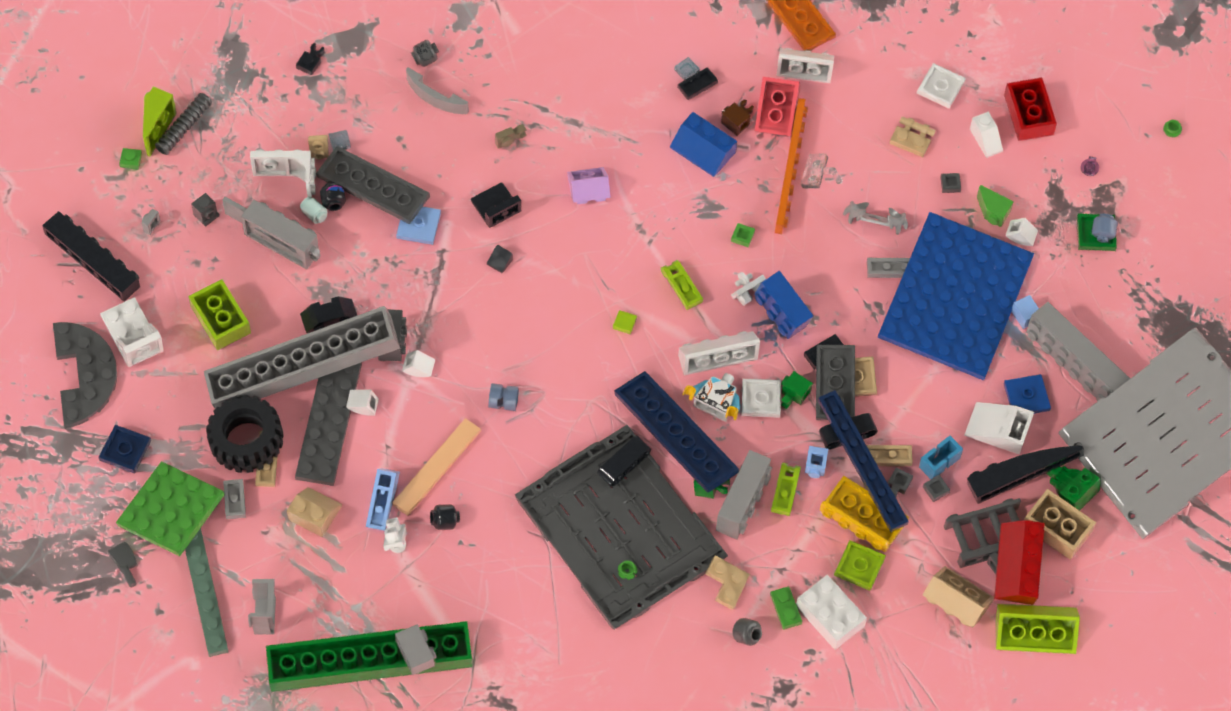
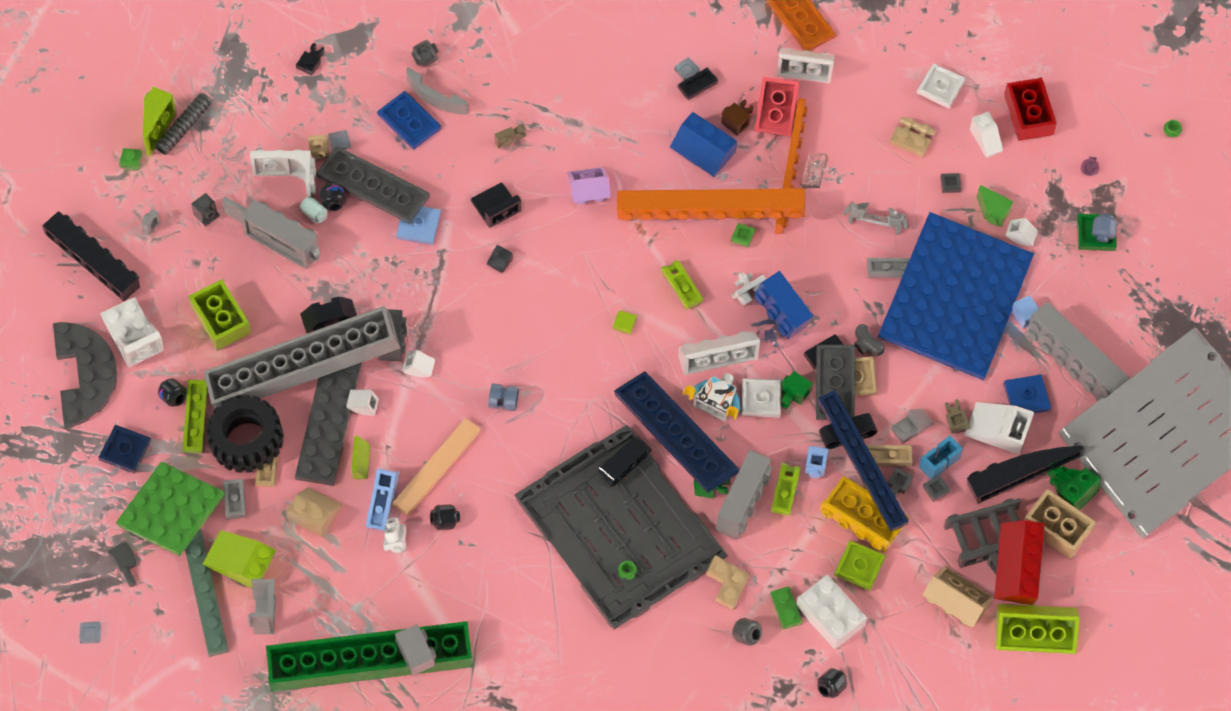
(90, 632): none -> clear light blue tile
(172, 392): none -> black head
(195, 416): none -> lime plate
(239, 557): none -> lime slope
(360, 458): none -> lime slope
(409, 120): none -> blue tile
(711, 203): none -> orange brick
(832, 683): none -> black head
(867, 342): none -> dark grey piece
(911, 425): none -> light grey slope
(956, 418): none -> dark tan plate

